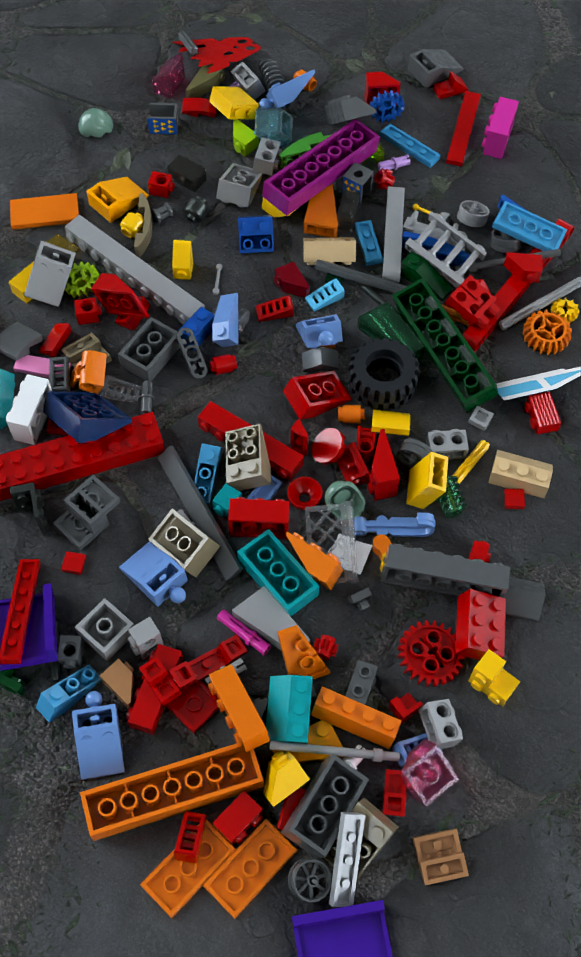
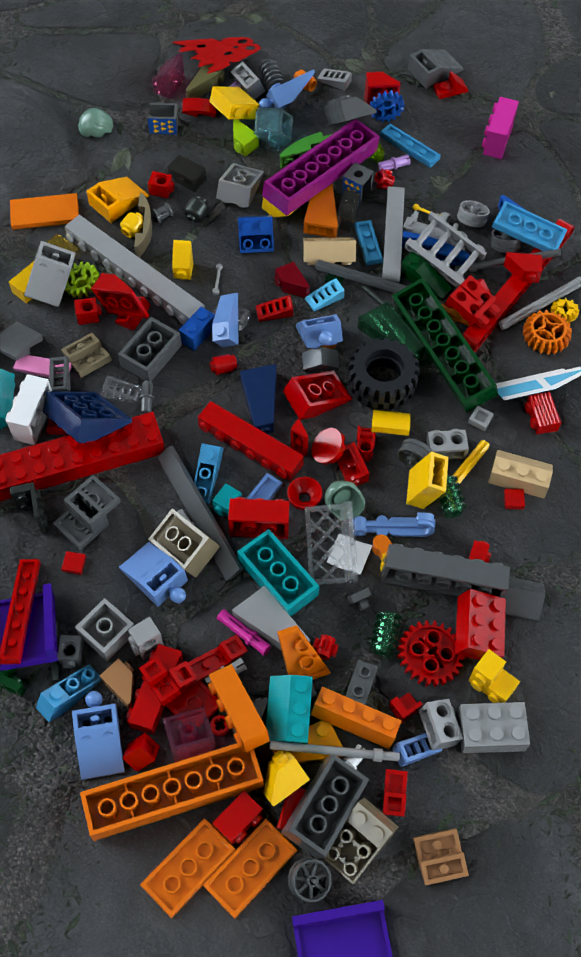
(55, 339): red slope -> none
(90, 372): orange piece -> none
(141, 752): none -> red panel
(184, 350): dark grey beam -> none
(187, 851): red slope -> none
(188, 43): dark grey axle -> none
(189, 734): none -> clear pink slope
(218, 718): none -> red bush
(247, 458): dark tan slope -> none
(260, 393): none -> dark blue slope
(266, 156): light grey brick -> none
(321, 567): orange slope -> none
(339, 78): none -> light grey slope
(347, 859): light grey plate -> none
(351, 414): orange brick -> none
(383, 633): none -> clear green piece
(384, 473): red slope -> none
(427, 772): clear pink slope -> none
(463, 128): red tile -> none
(493, 727): none -> light grey brick

